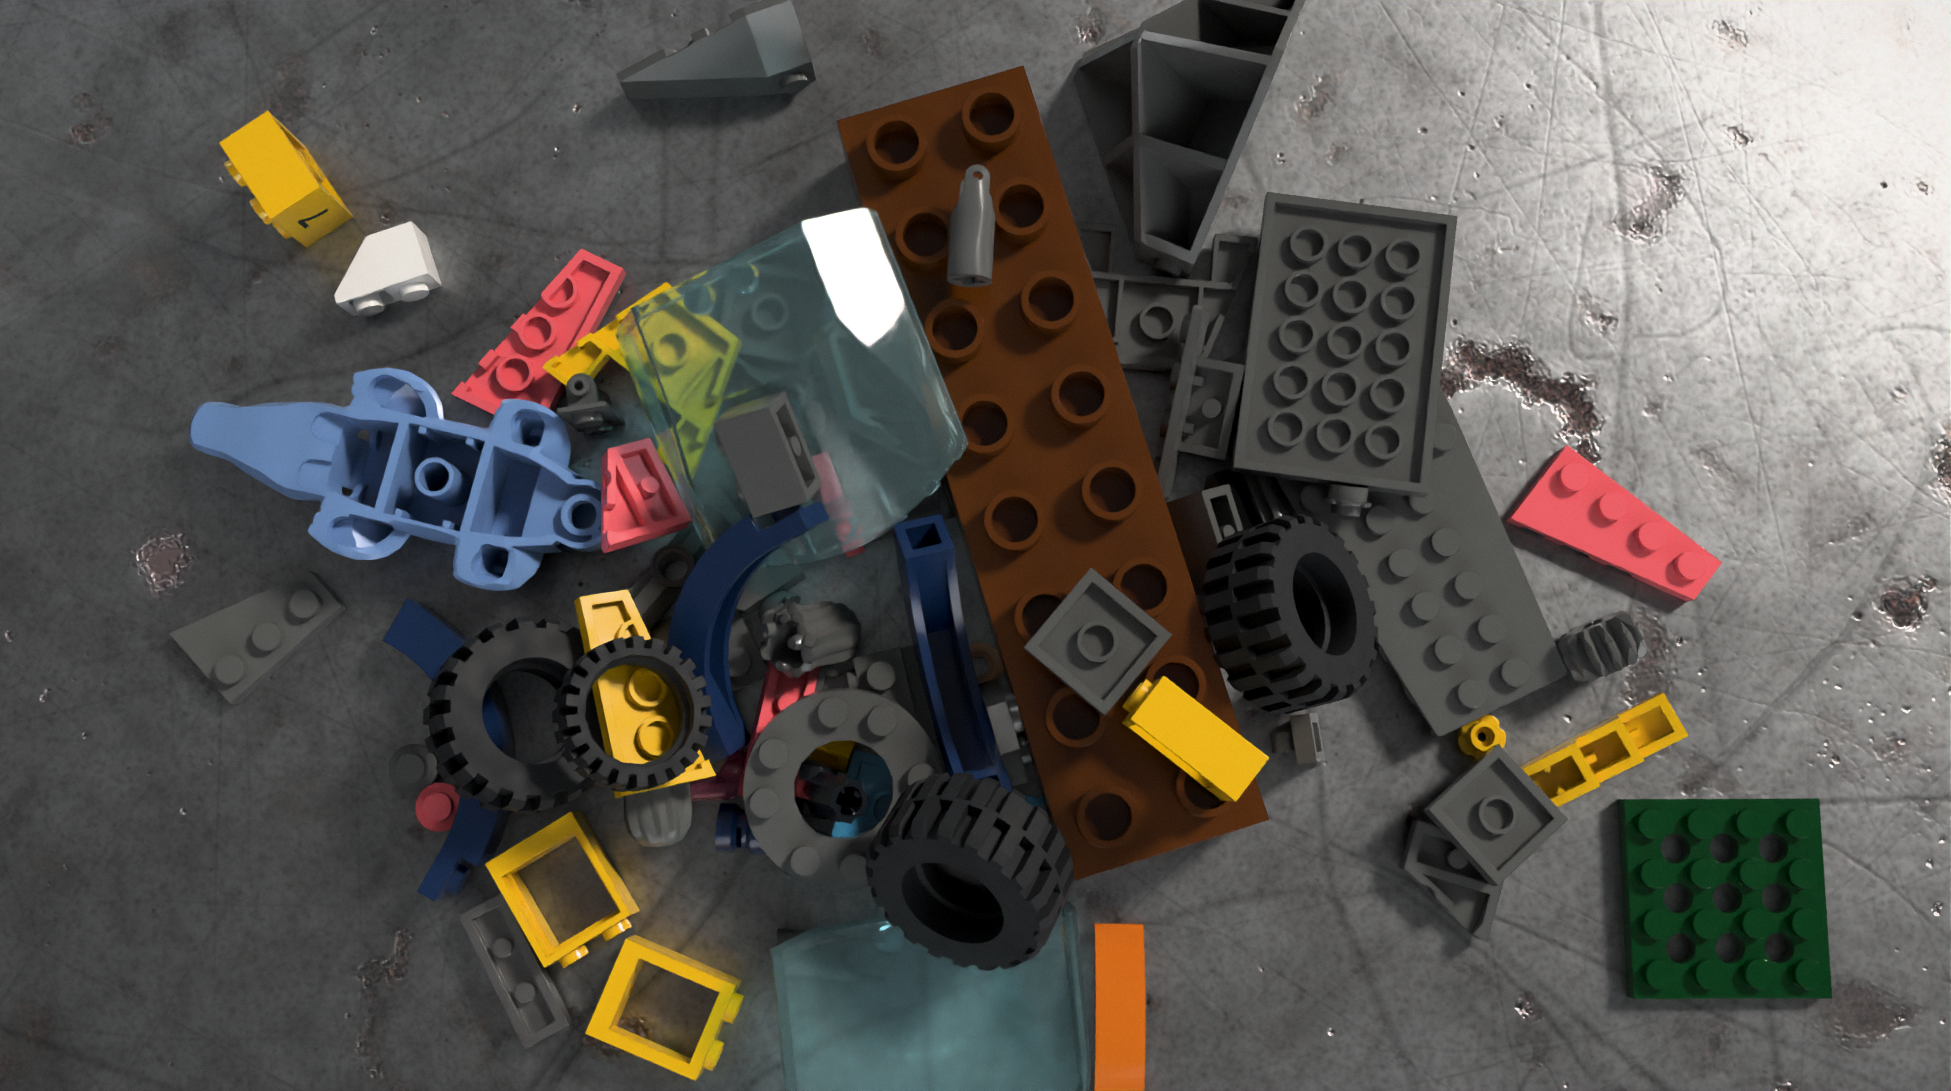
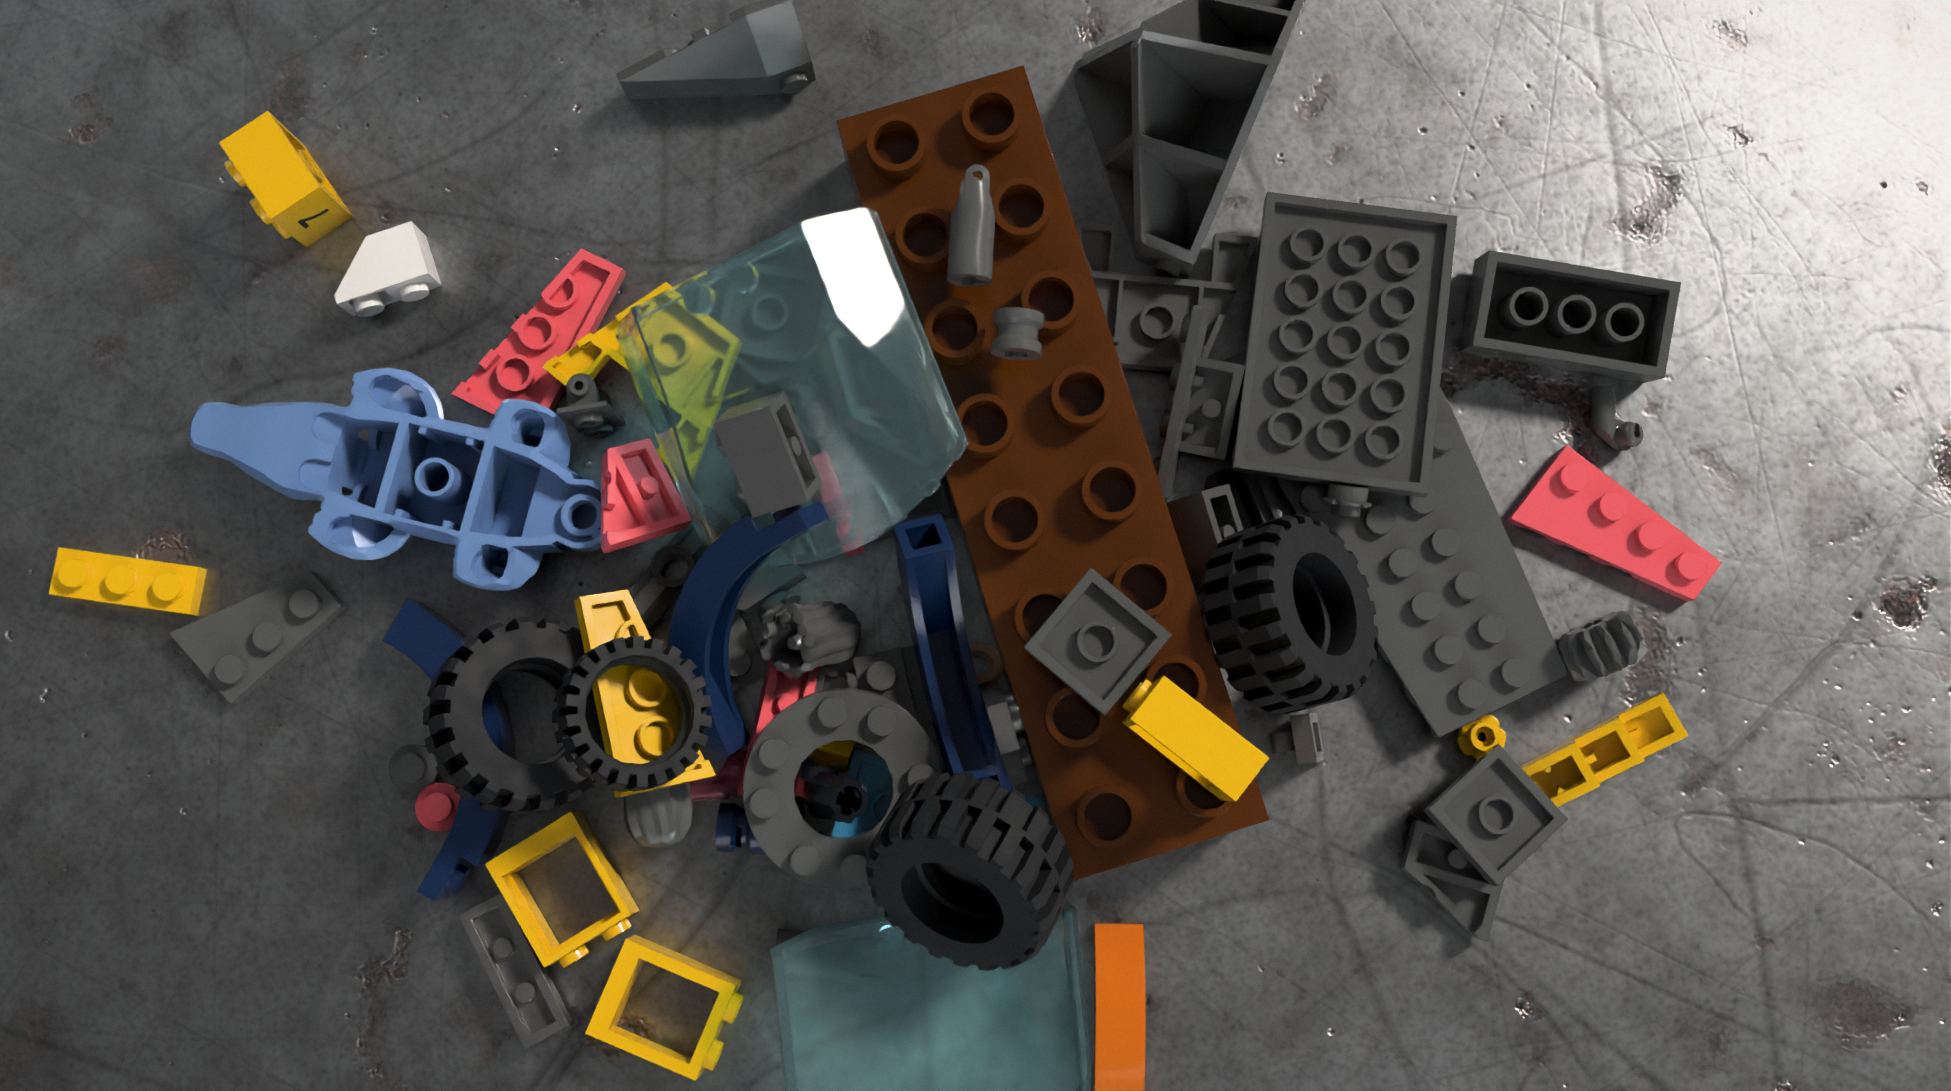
(128, 581): none -> yellow plate
(1017, 333): none -> dark grey wheel
(1570, 317): none -> dark grey brick
(1610, 426): none -> dark grey arm
(1796, 870): dark green piece -> none

